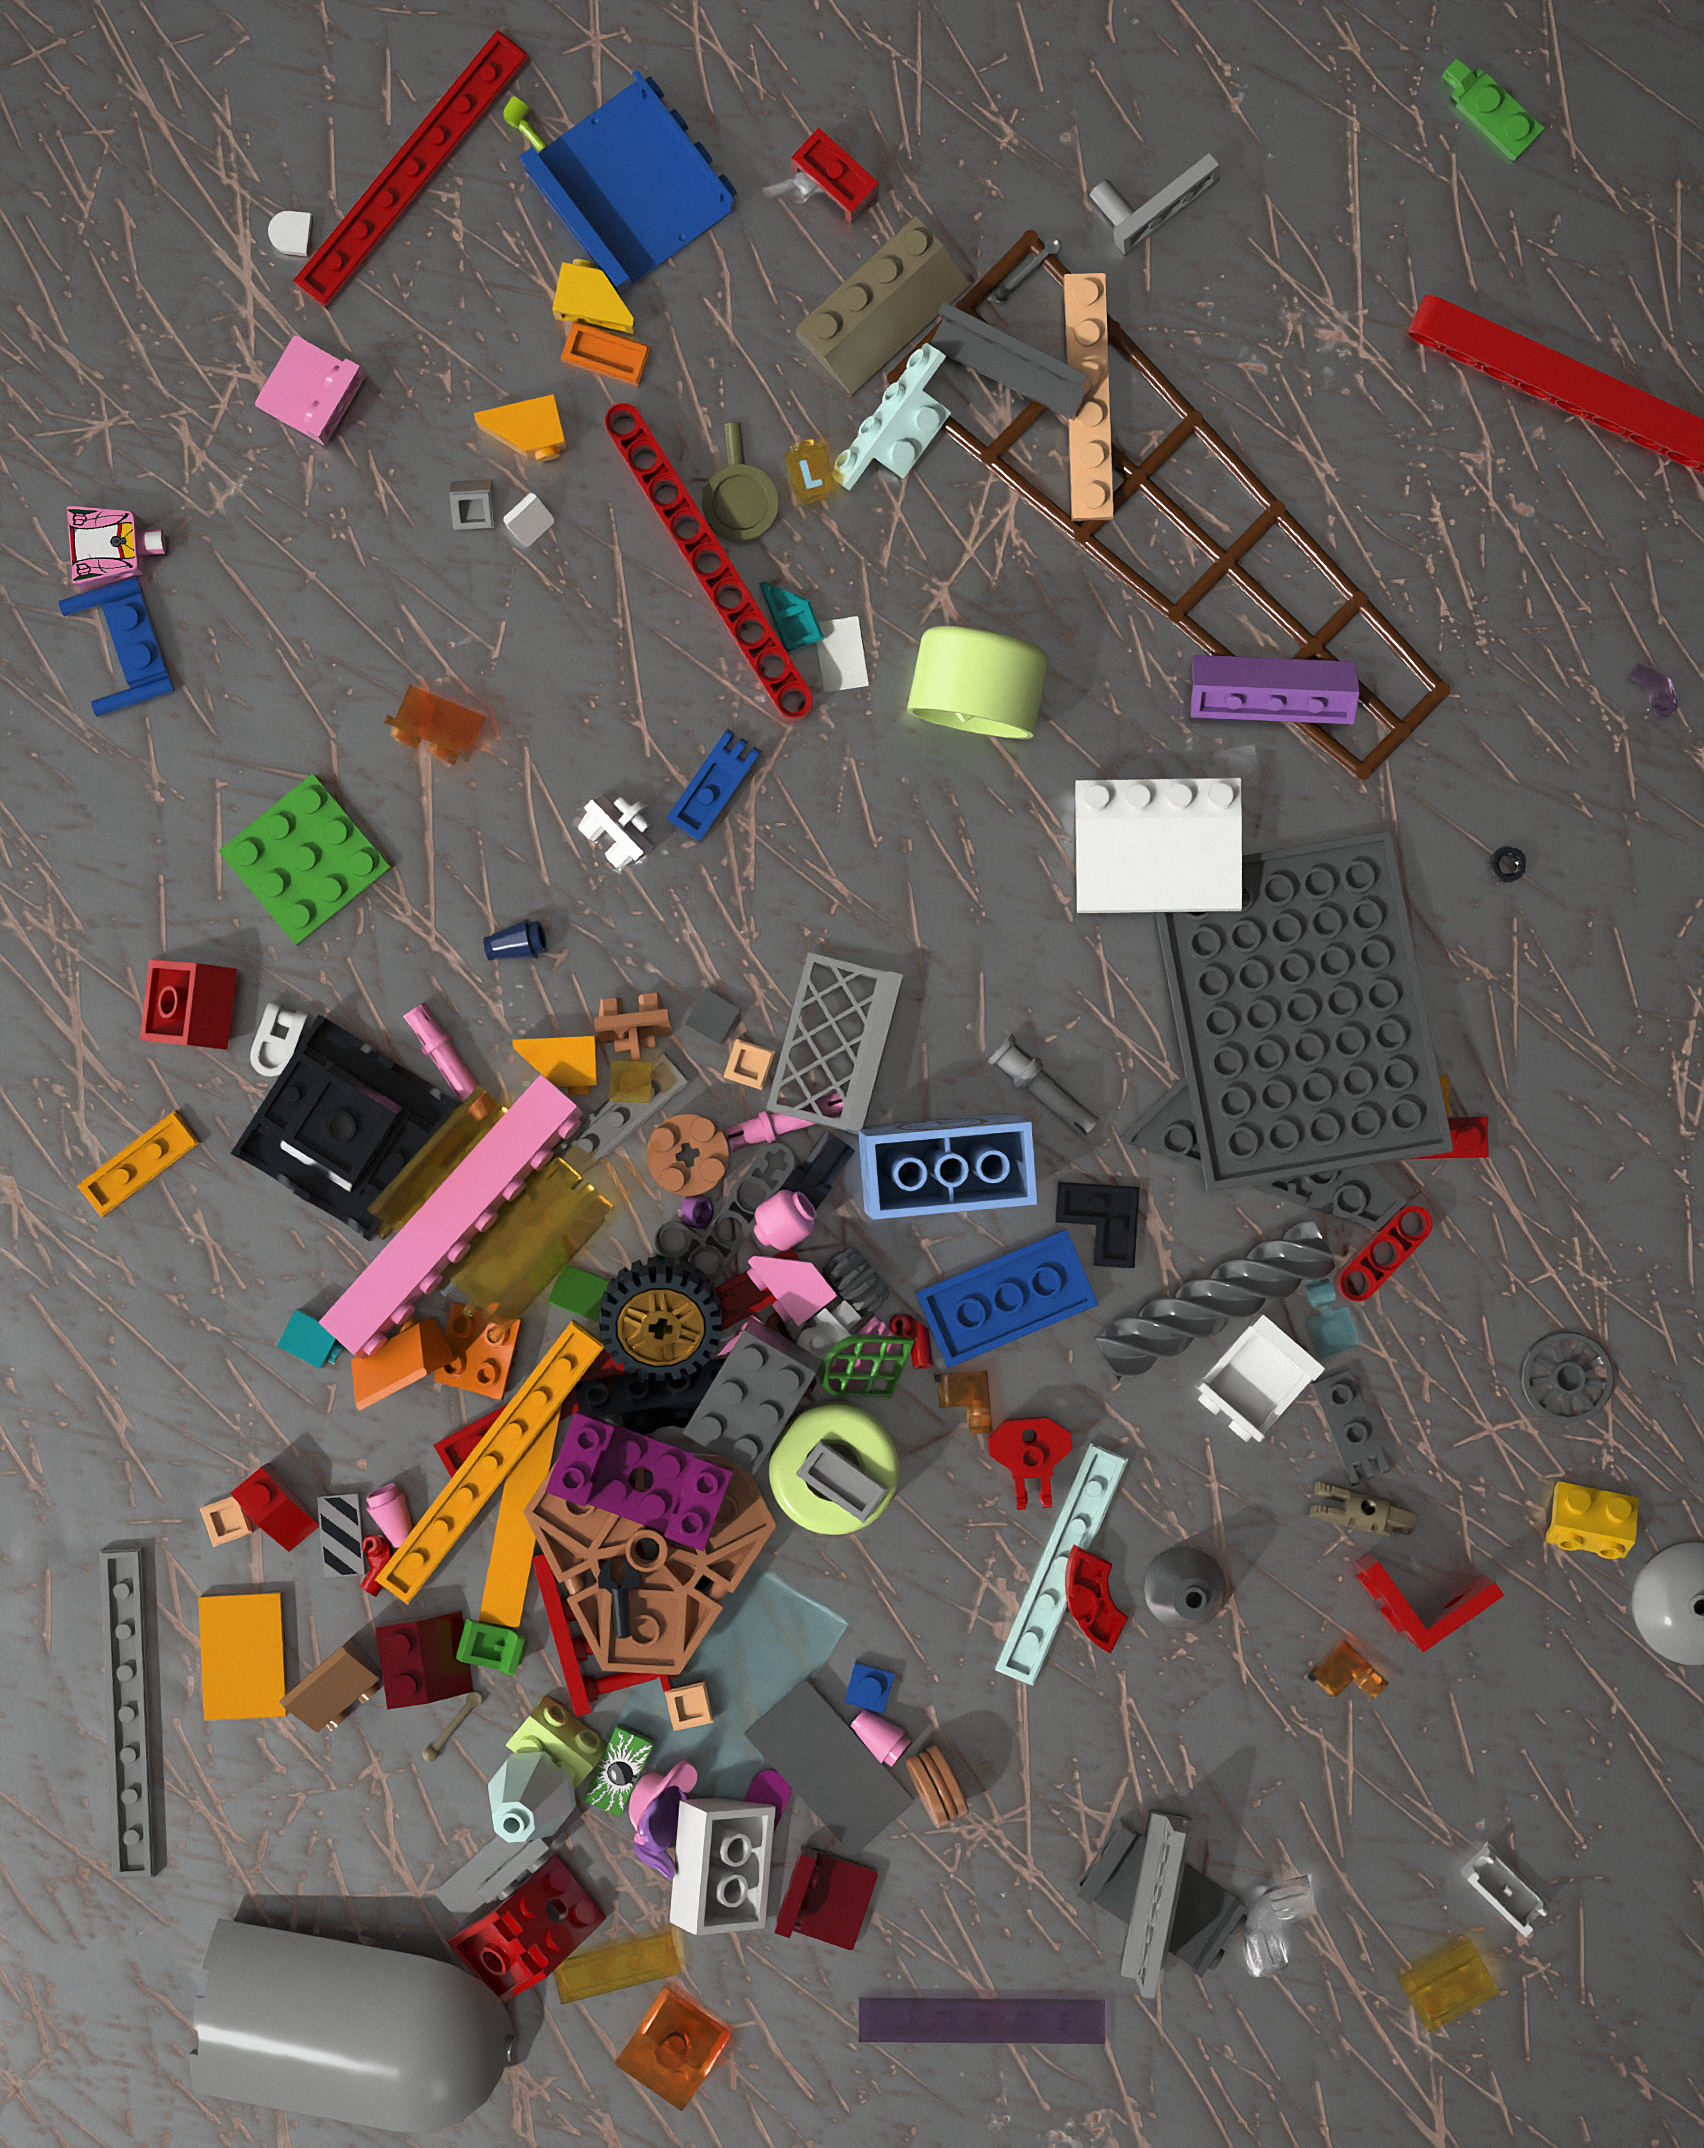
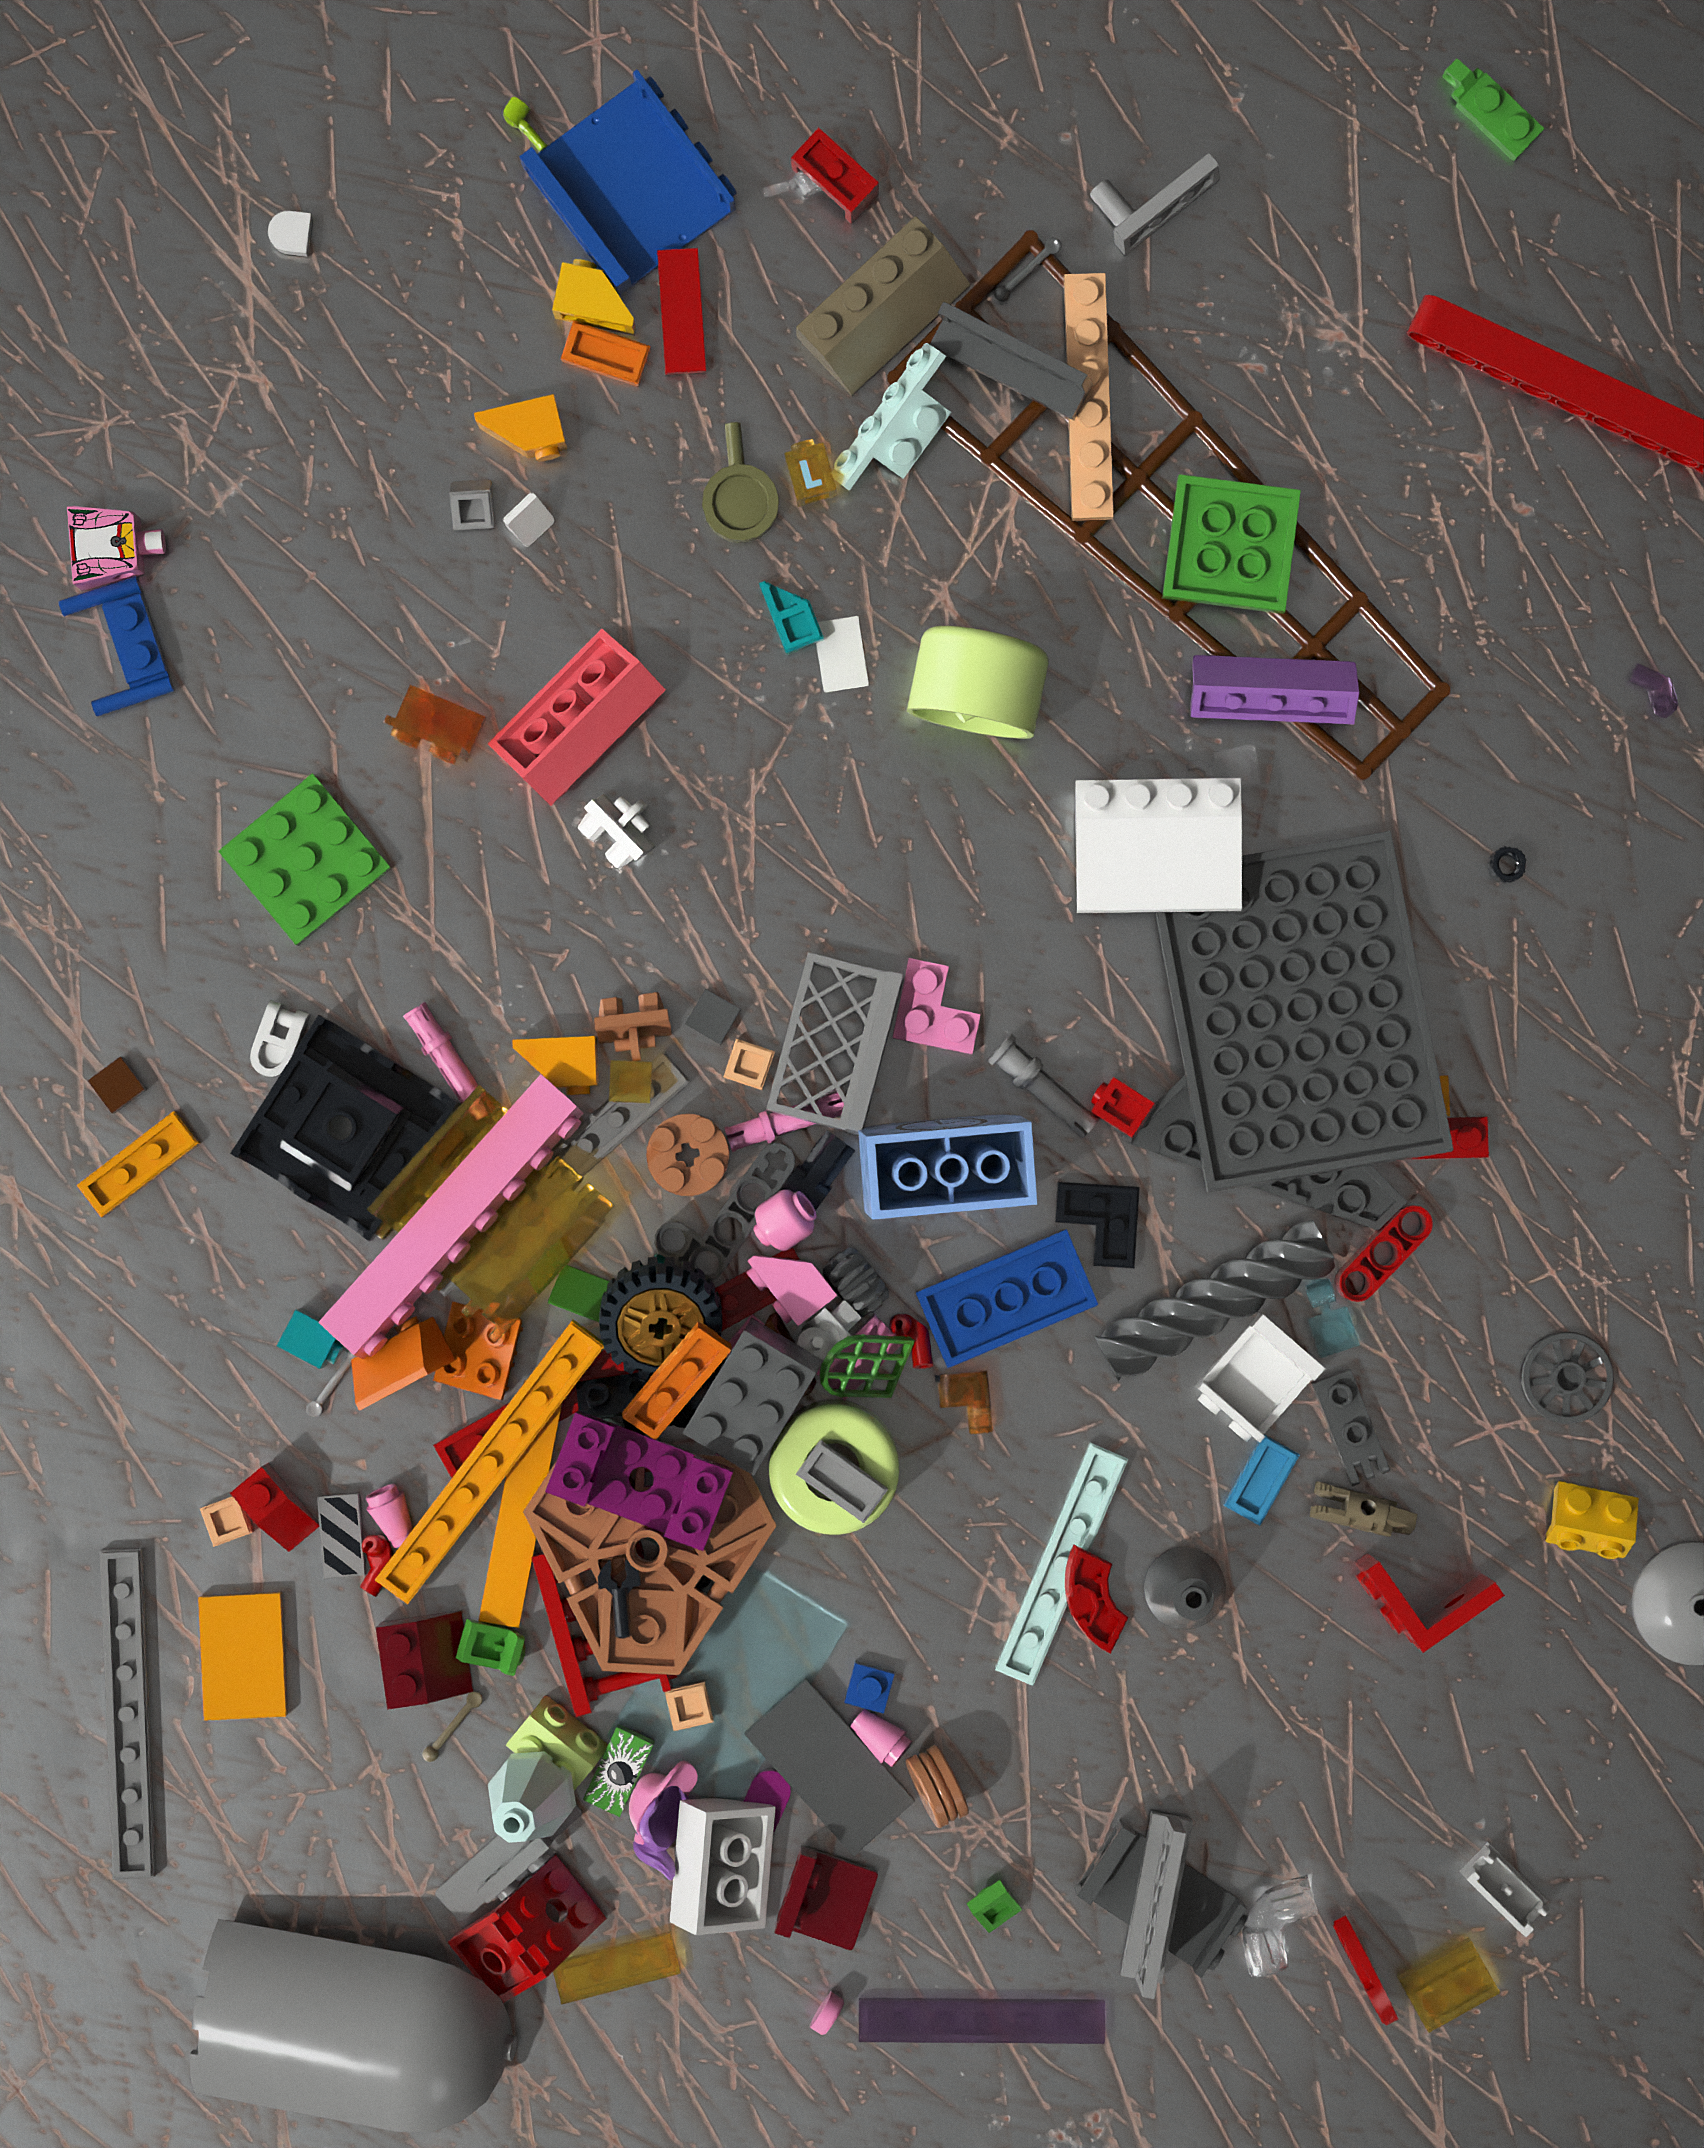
(117, 1085): none -> reddish brown tile
(188, 1004): red slope -> none
(310, 389): bright pink bracket -> none
(316, 1407): none -> light grey hinge
(333, 1686): medium nougat slope -> none
(411, 169): red tile -> none
(518, 941): dark blue cone -> none
(576, 716): none -> coral slope
(672, 2048): clear orange slope -> none
(677, 1380): none -> orange plate
(681, 311): none -> red tile
(703, 1215): medium lavender hinge -> none
(706, 543): red beam -> none
(712, 787): blue hinge -> none
(827, 2013): none -> bright pink tile
(924, 1019): none -> bright pink plate
(994, 1906): none -> bright green plate
(1031, 1457): red hinge -> none
(1121, 1107): none -> red bracket
(1231, 544): none -> bright green plate
(1261, 1480): none -> dark azure tile
(1342, 1667): clear orange piece -> none
(1365, 1970): none -> red tile

